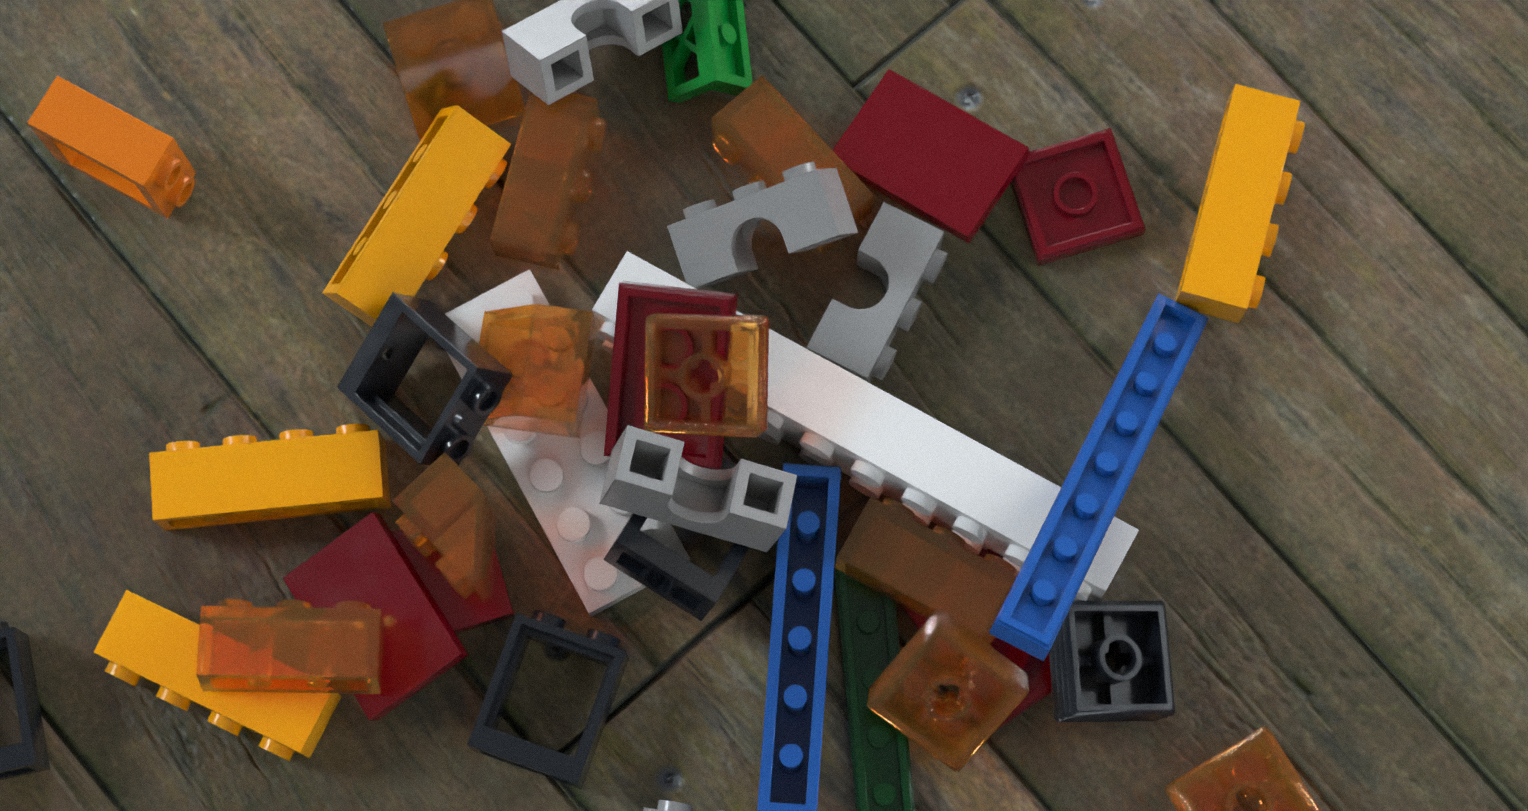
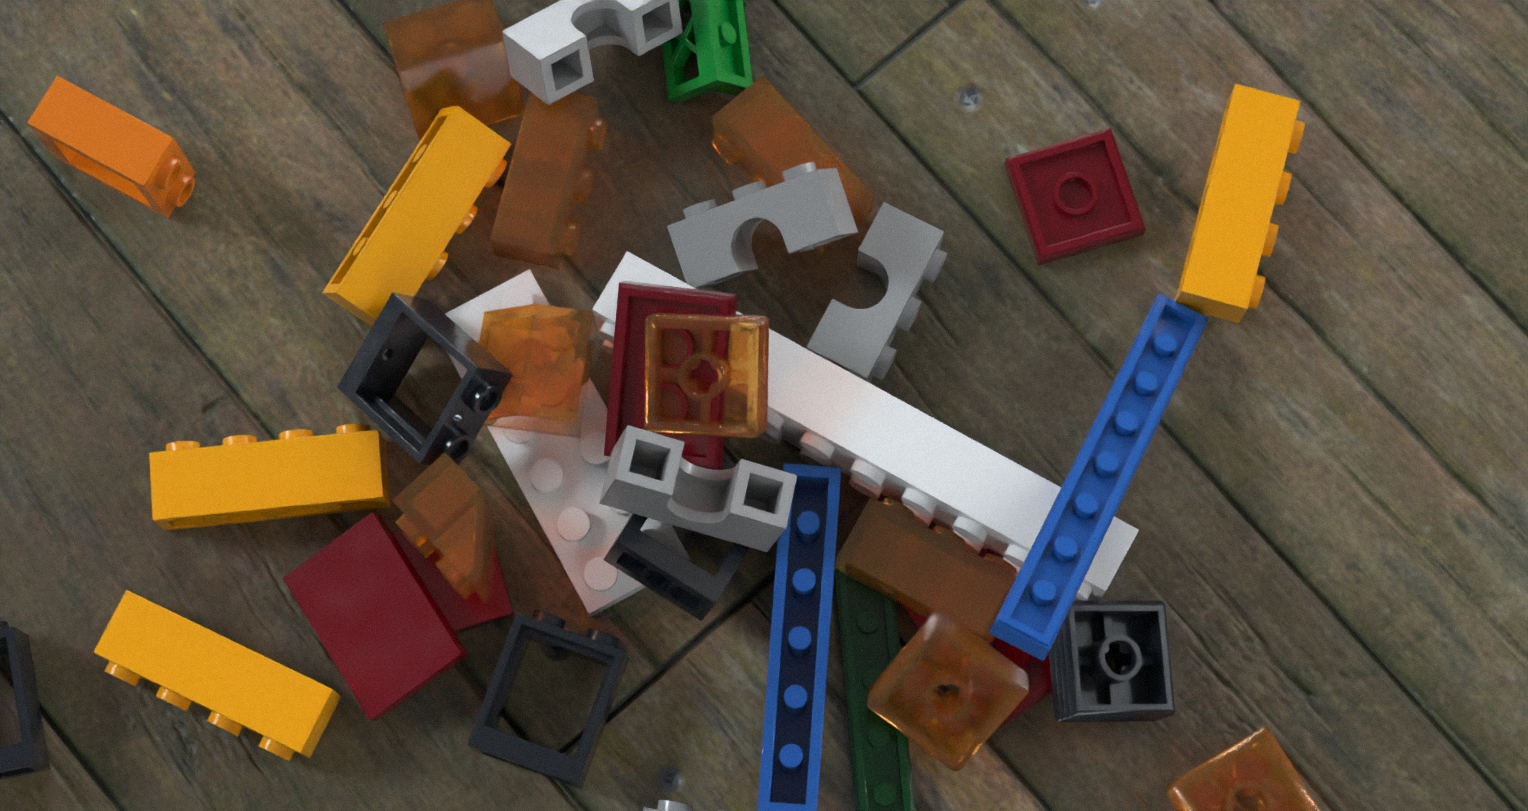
(290, 648): clear orange brick -> none
(930, 155): dark red tile -> none

